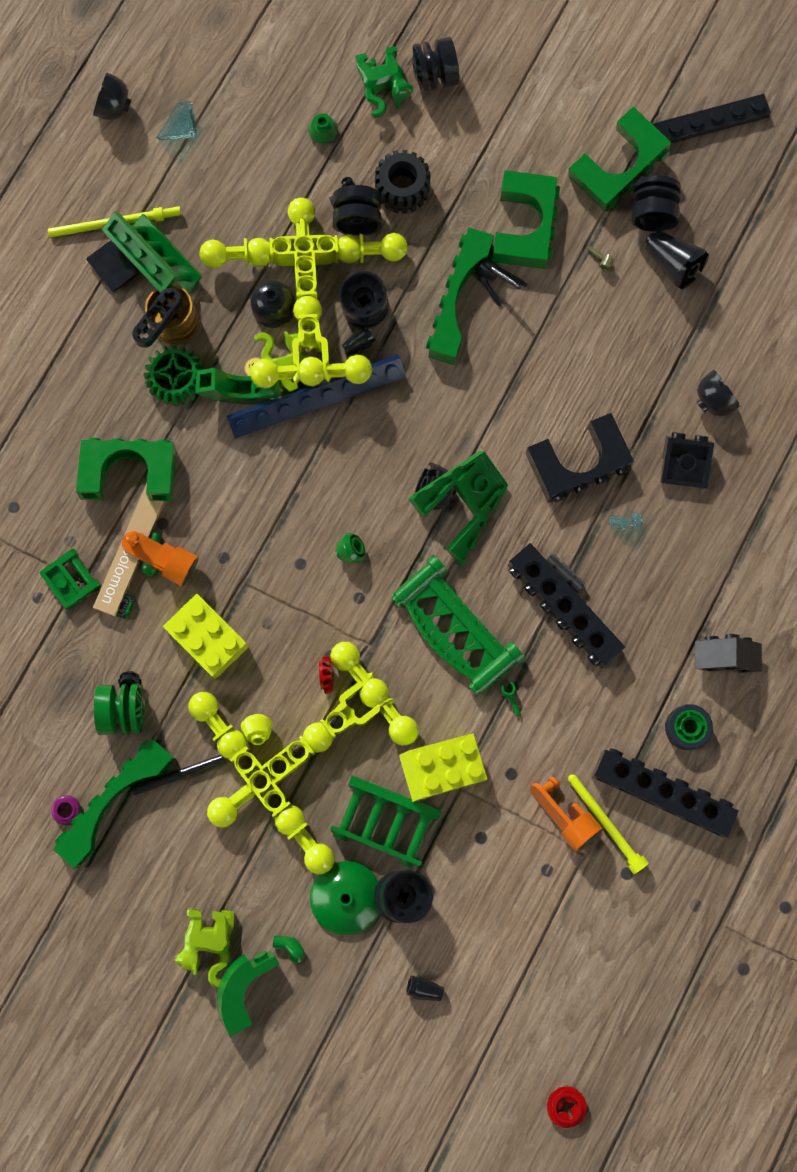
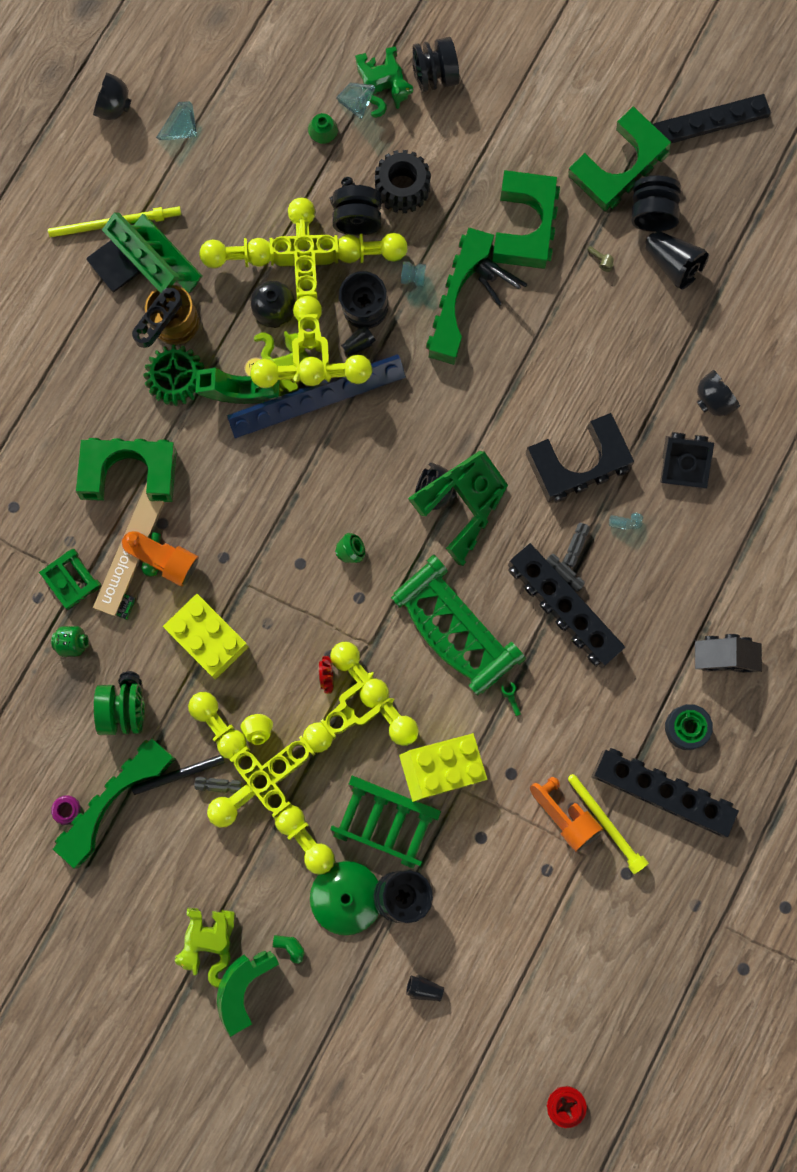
(69, 641): none -> green head
(217, 785): none -> dark grey axle
(356, 97): none -> clear light blue slope
(414, 274): none -> clear light blue wheel
(576, 544): none -> dark grey axle

